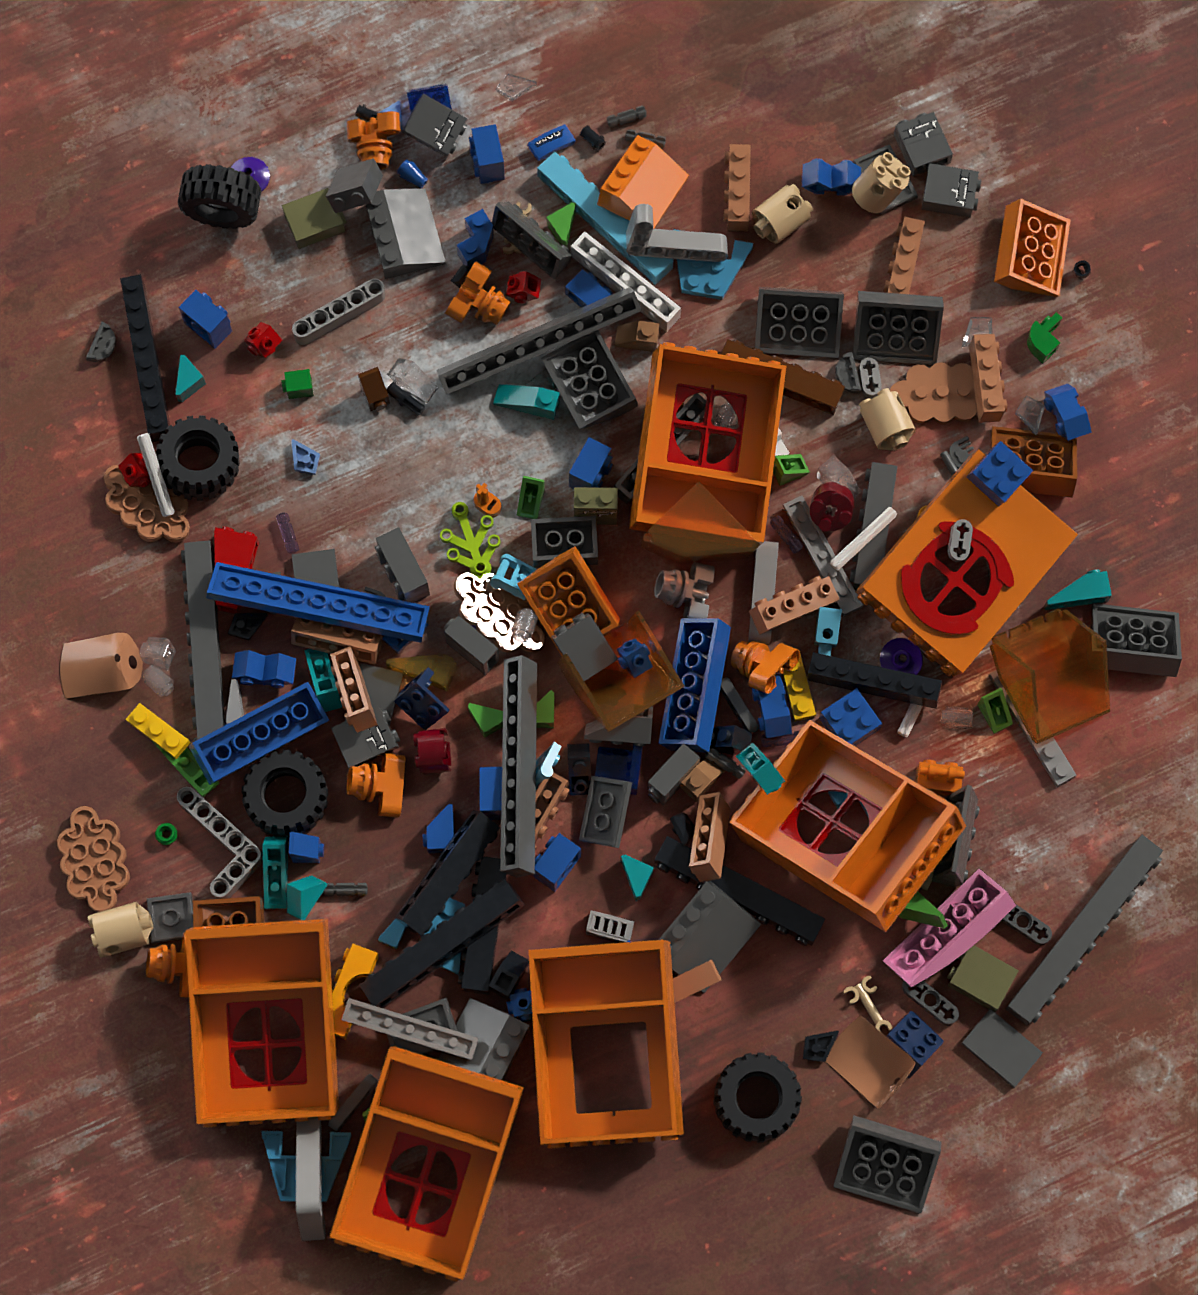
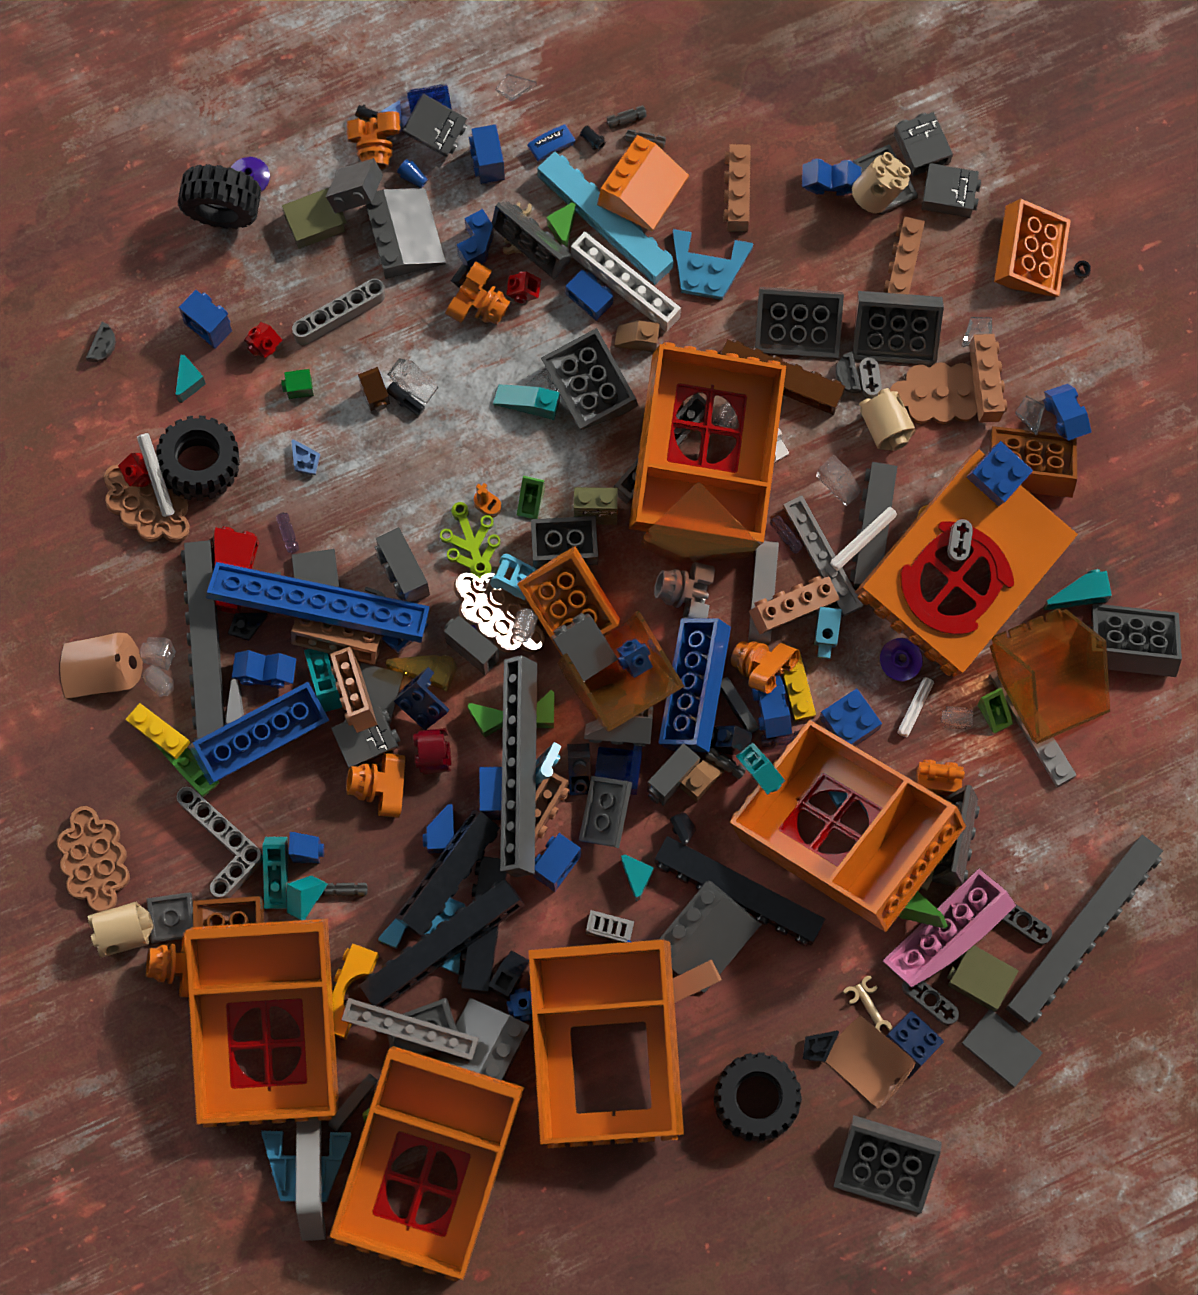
(145, 356): black brick -> none
(166, 827): green plate -> none
(274, 767): black tyre -> none
(539, 340): dark grey brick -> none
(591, 465): blue brick -> none
(674, 244): light grey beam -> none
(709, 837): nougat brick -> none
(781, 214): tan cylinder -> none
(789, 468): bright green slope -> none
(828, 517): dark red brick -> none
(874, 680): black brick -> none
(956, 455): dark grey piece -> none
(1041, 341): green brick -> none

